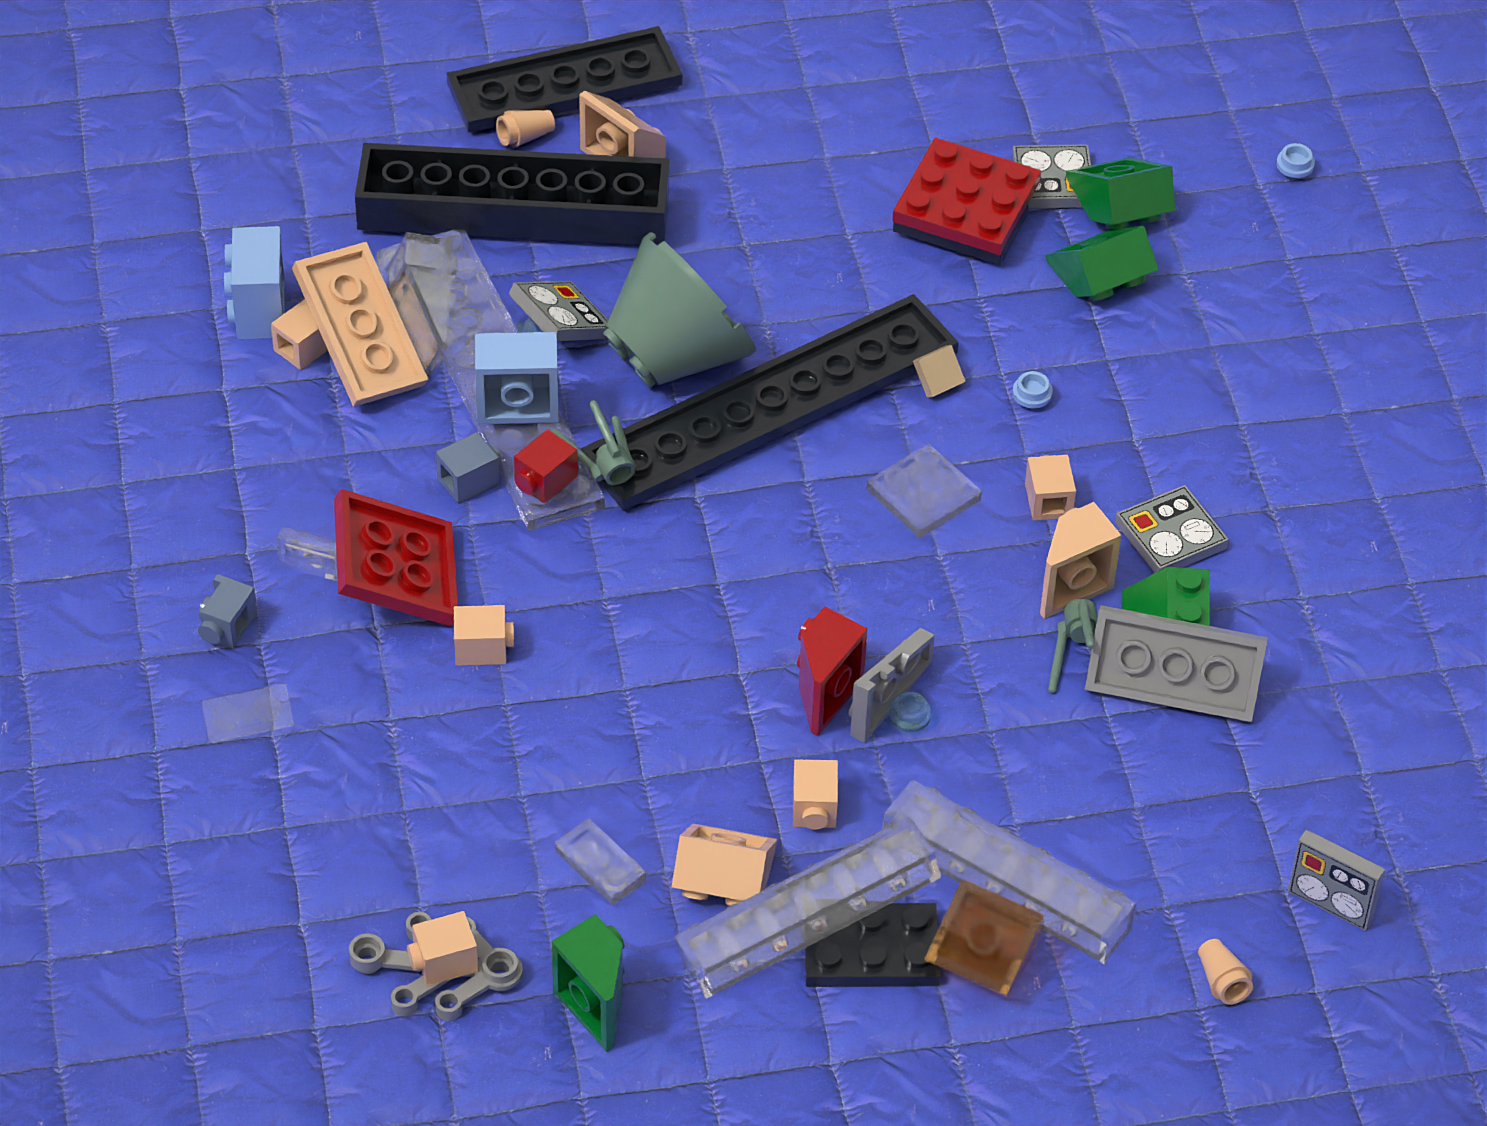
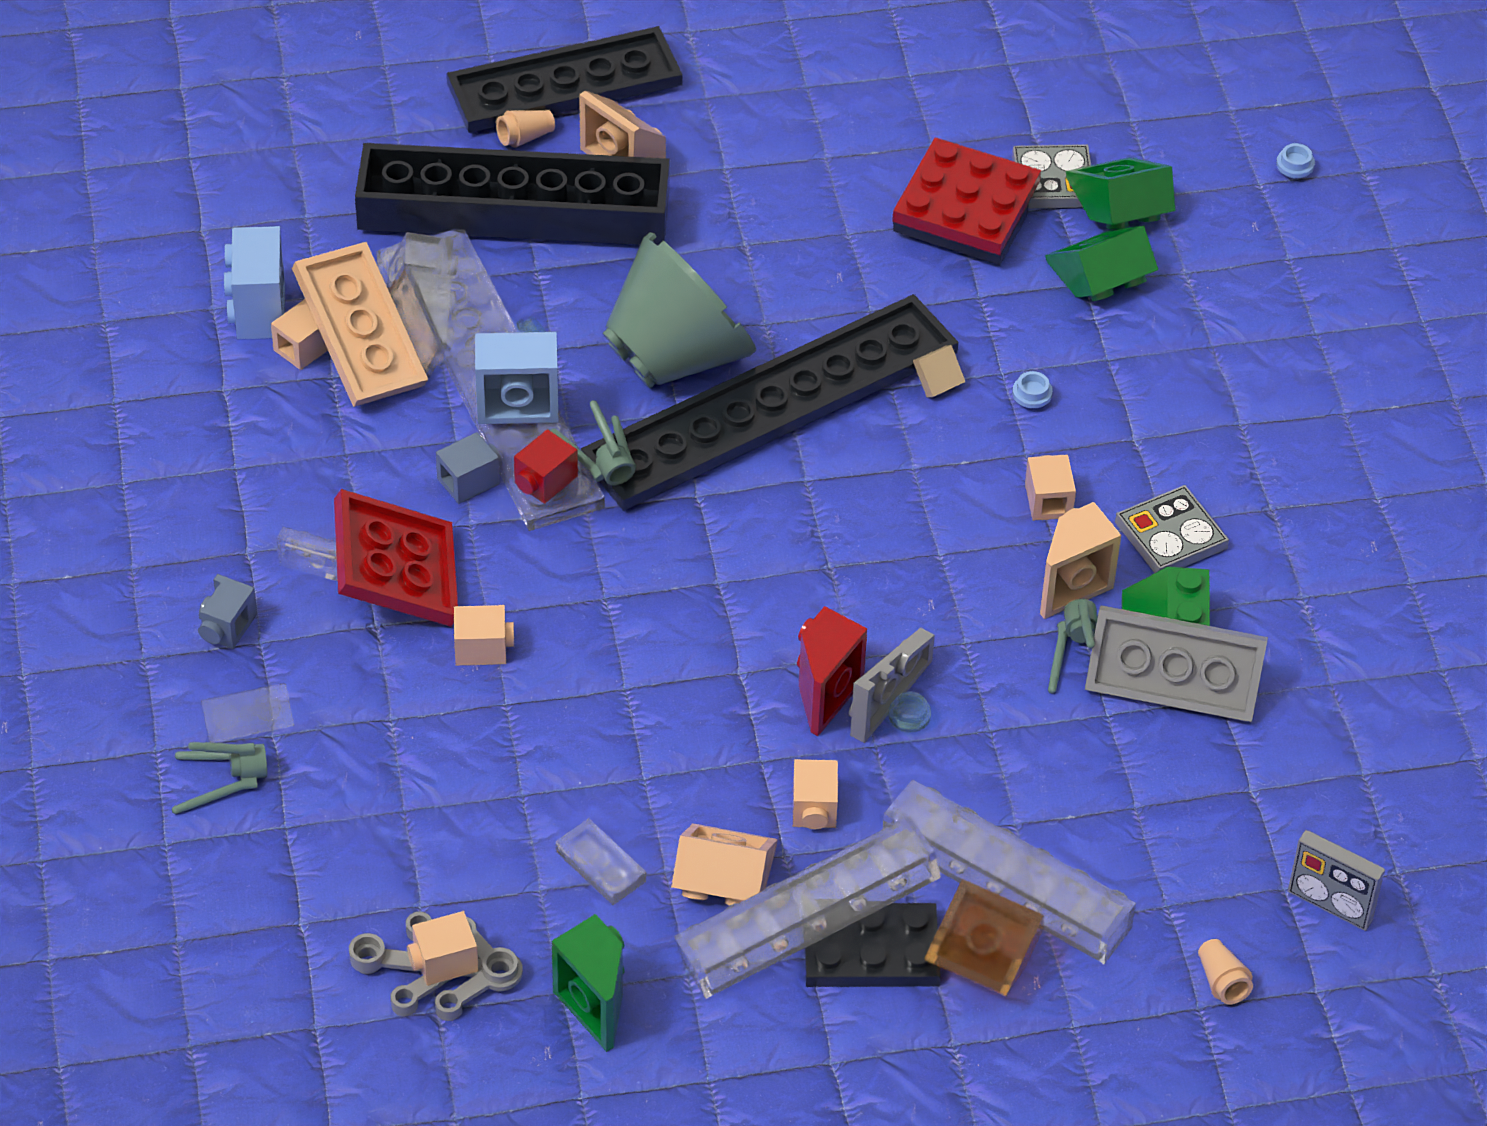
(245, 761): none -> sand green plant
(560, 309): tile -> none
(924, 490): clear tile -> none

